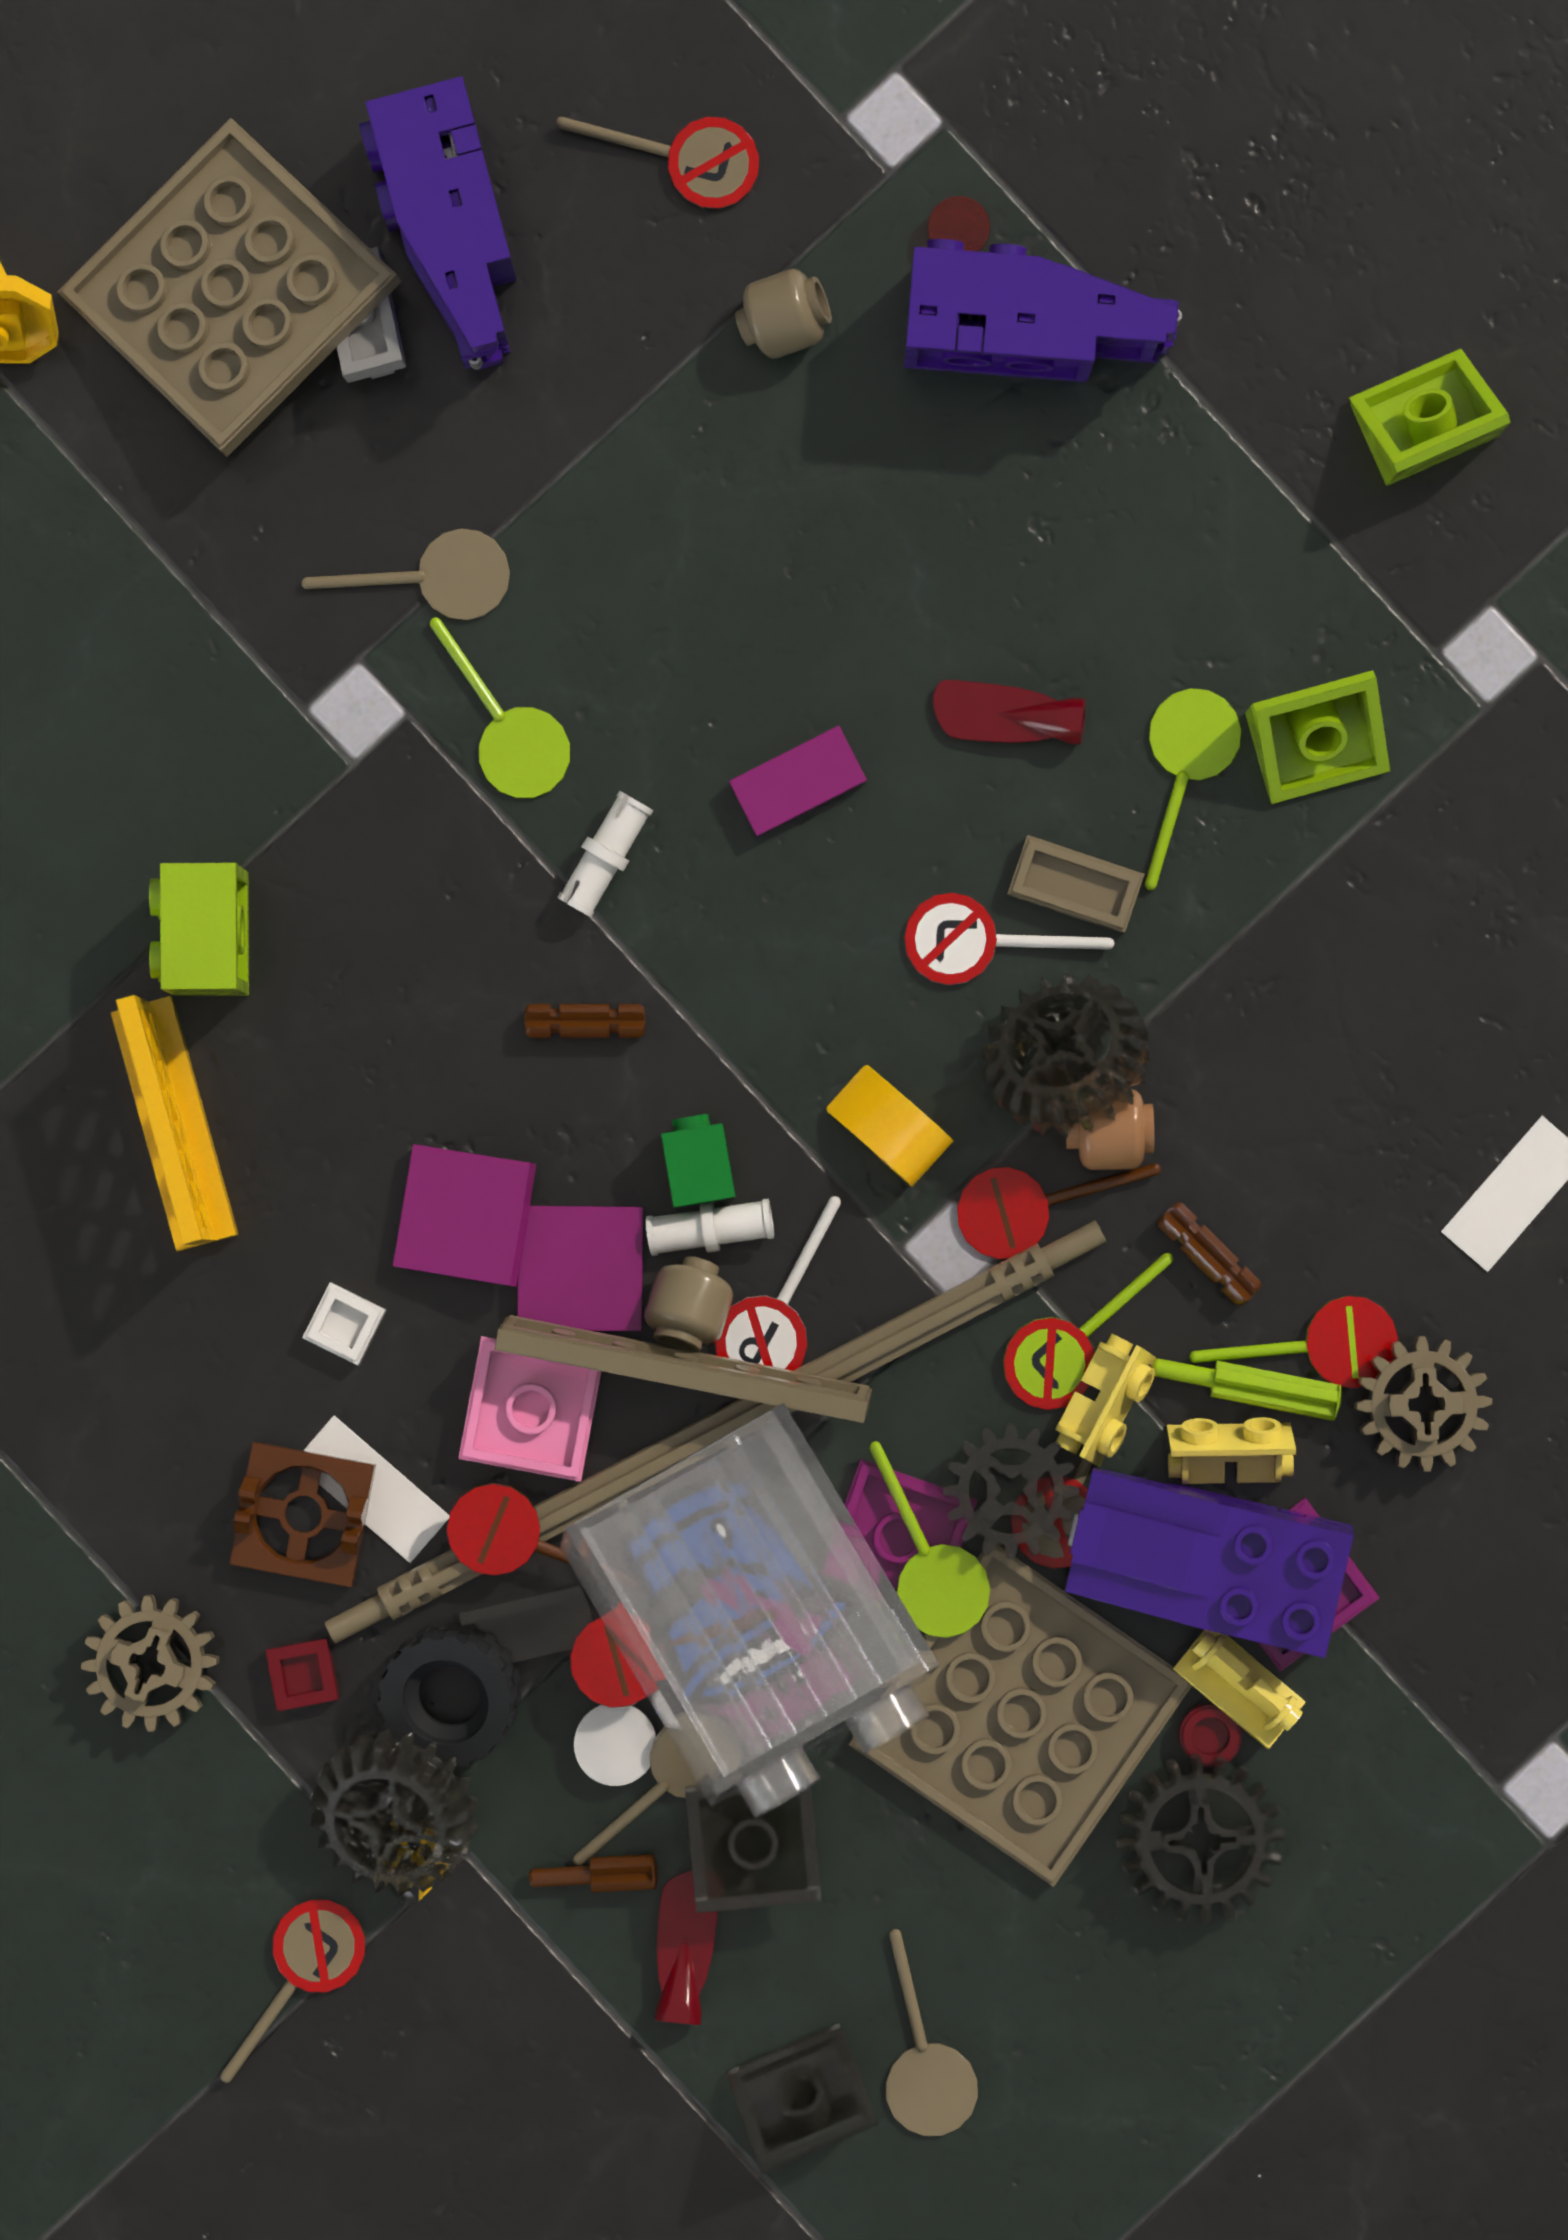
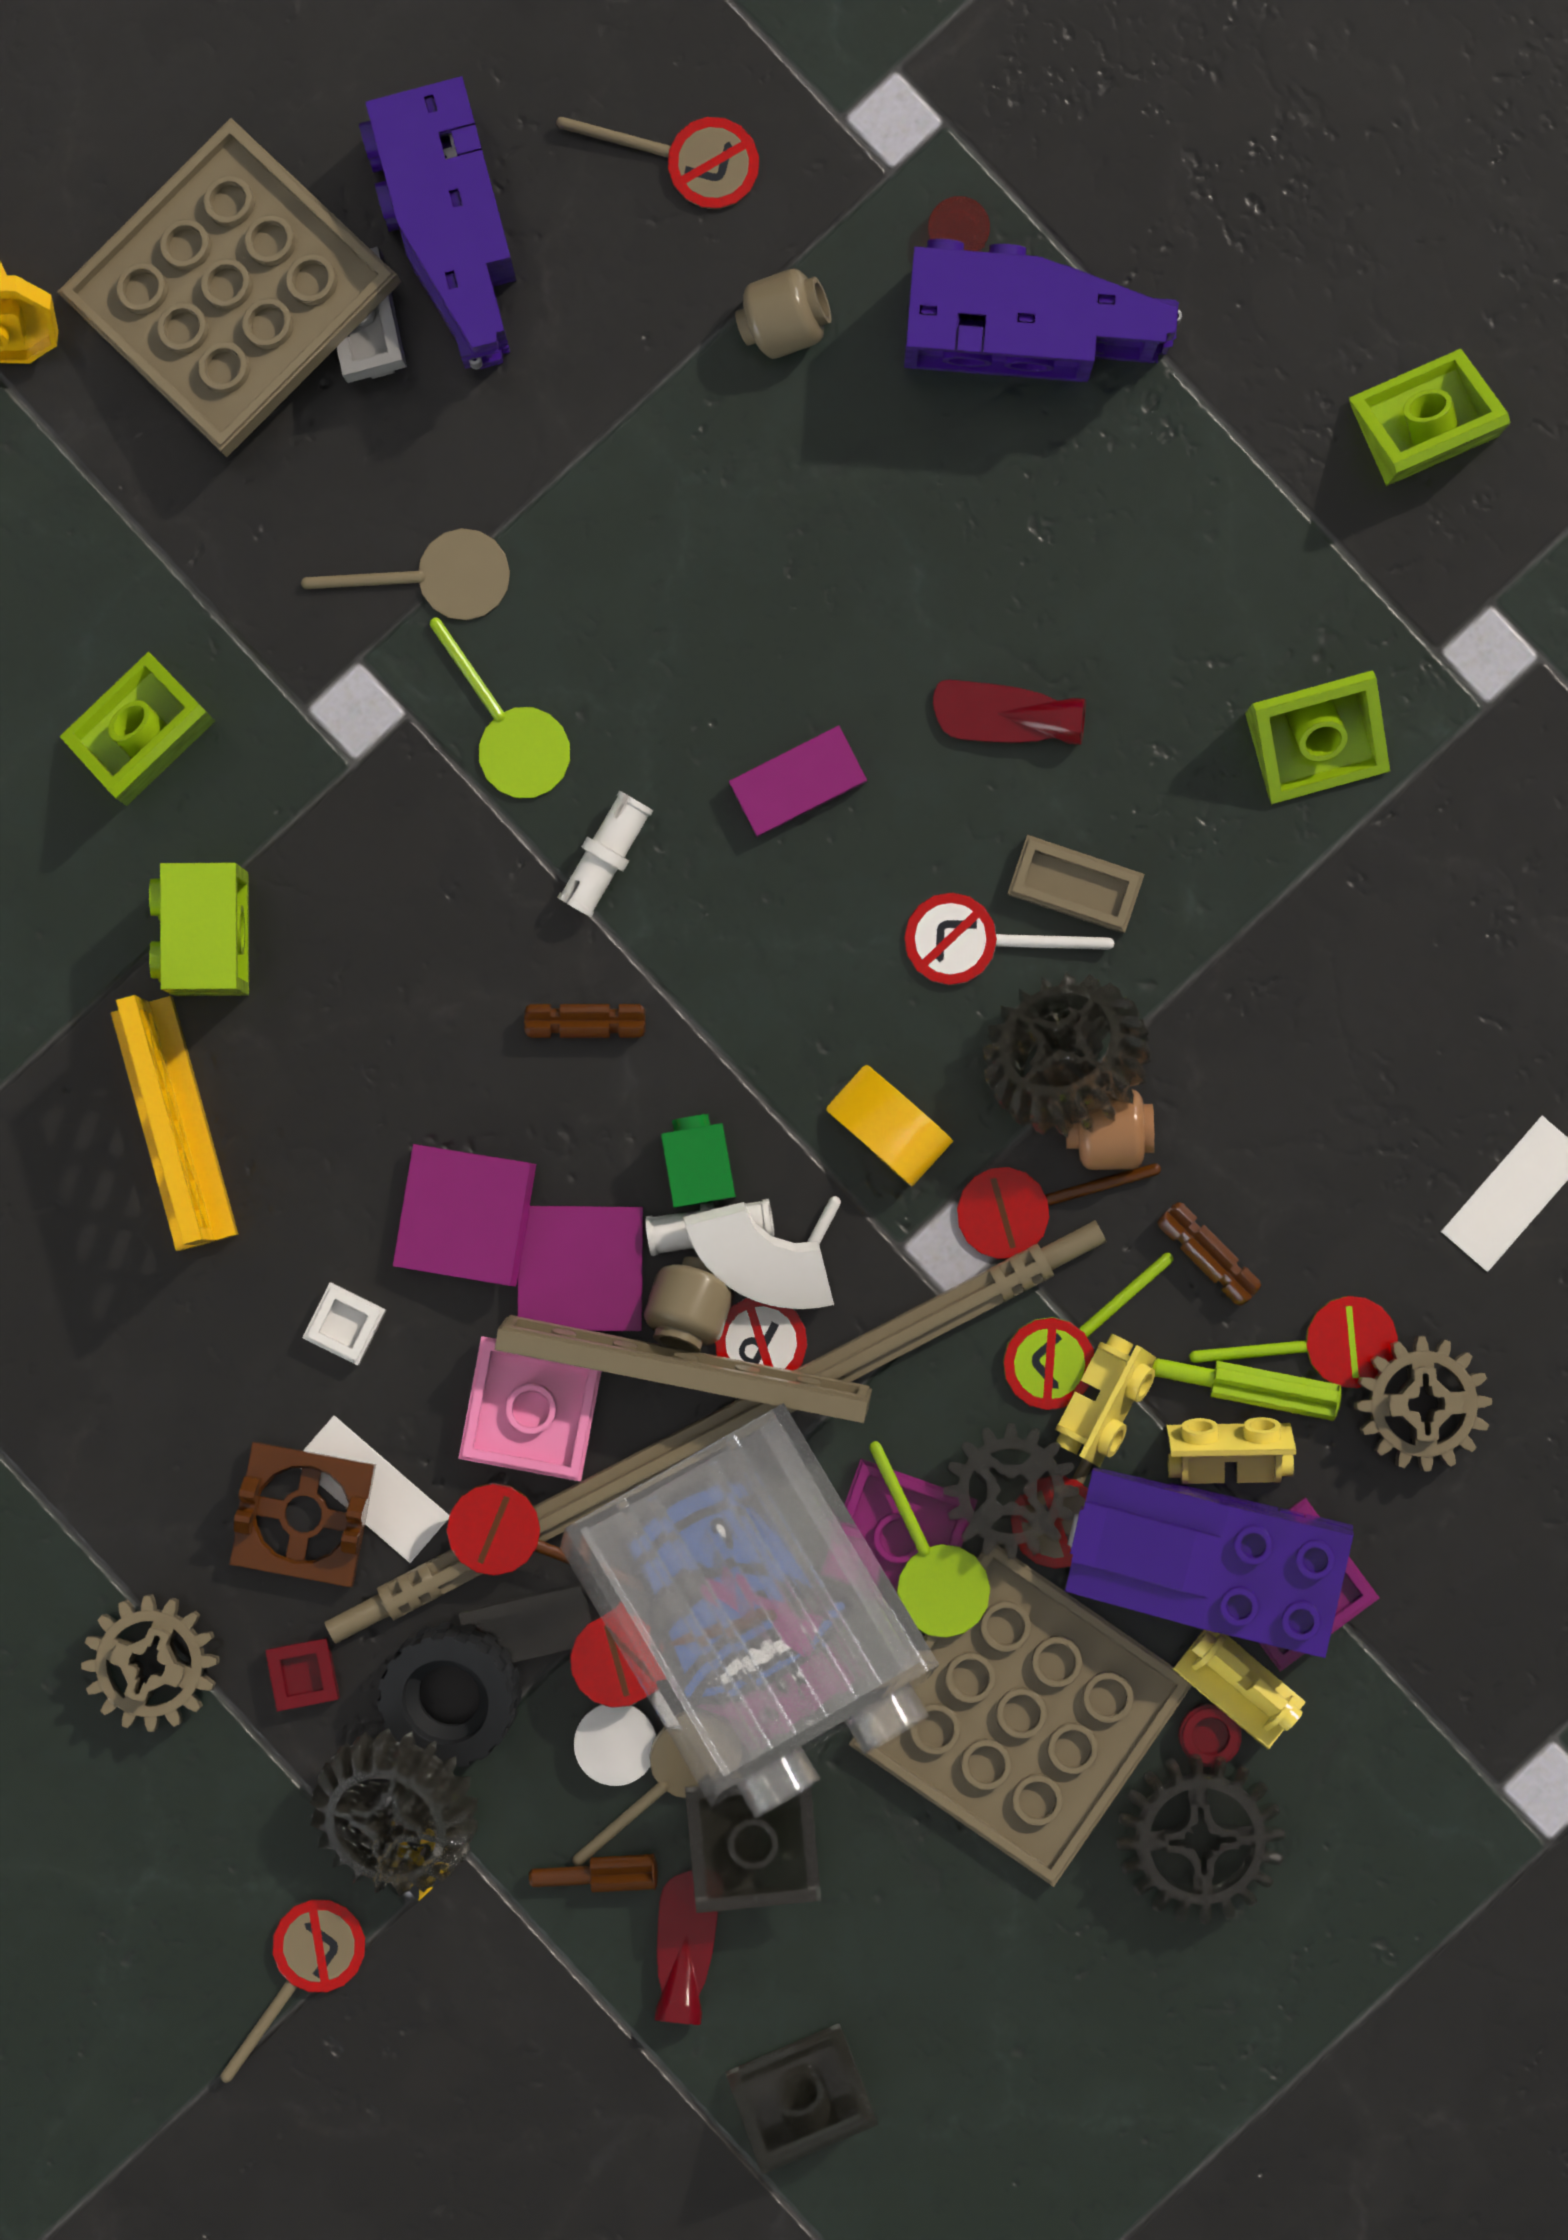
(137, 729): none -> lime slope
(758, 1263): none -> white tile
(930, 2084): dark tan piece -> none
(1193, 739): lime piece -> none

